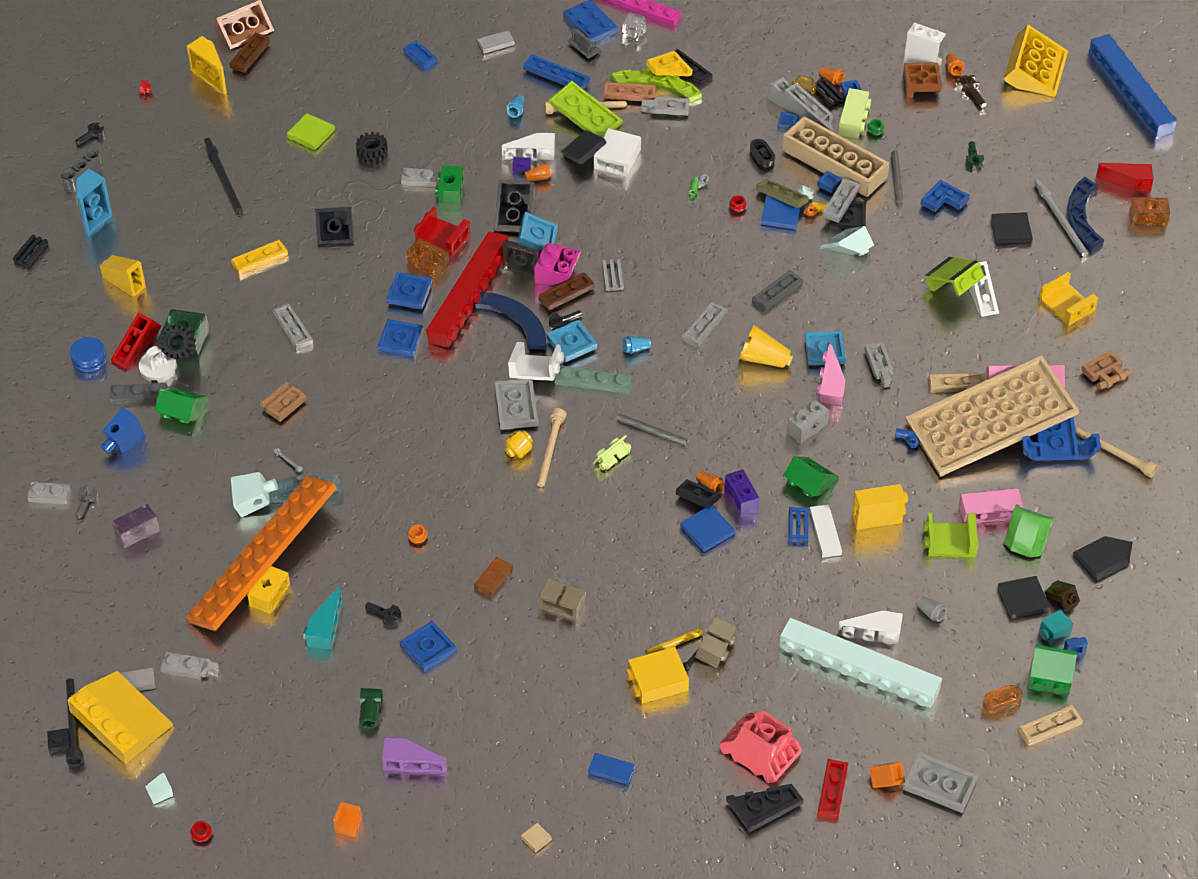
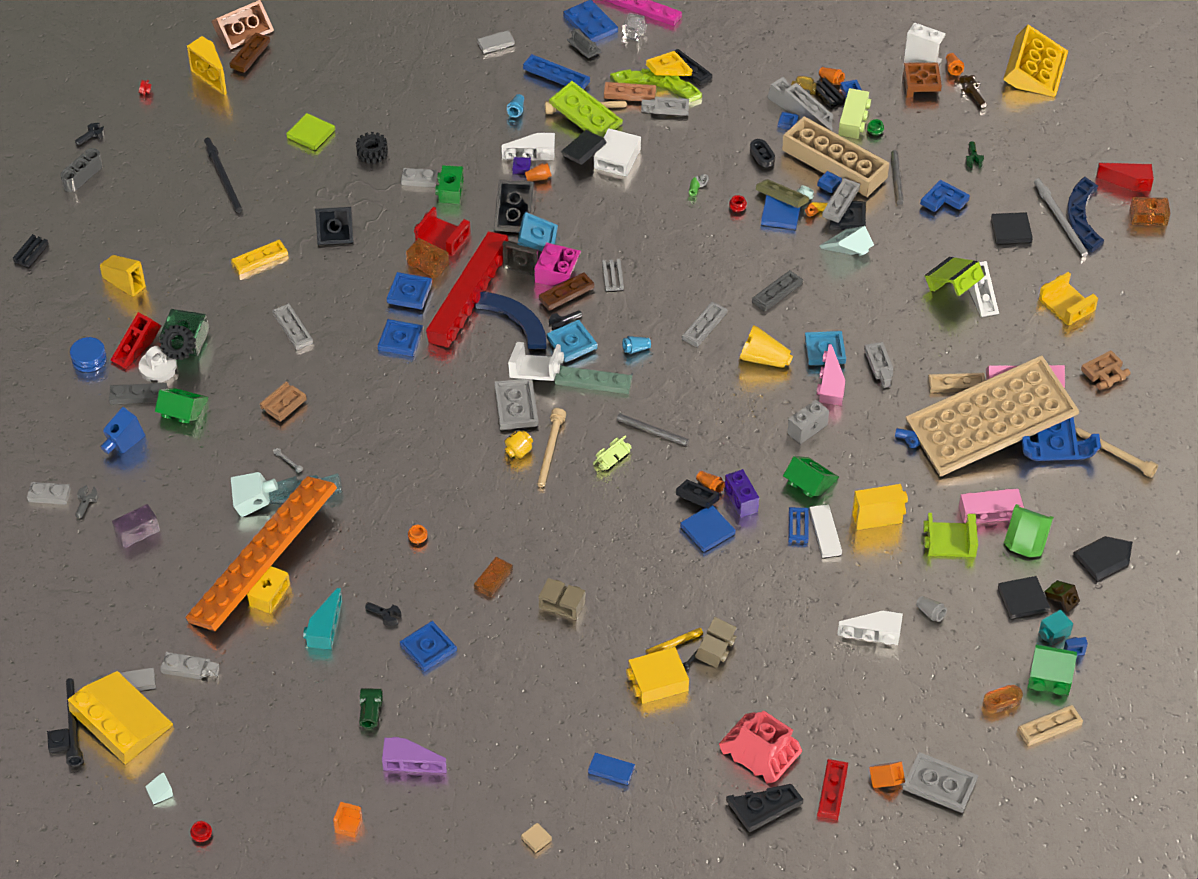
(93, 200): dark azure slope -> none
(420, 54): blue tile -> none
(860, 663): light aqua brick -> none
(1132, 86): blue brick -> none

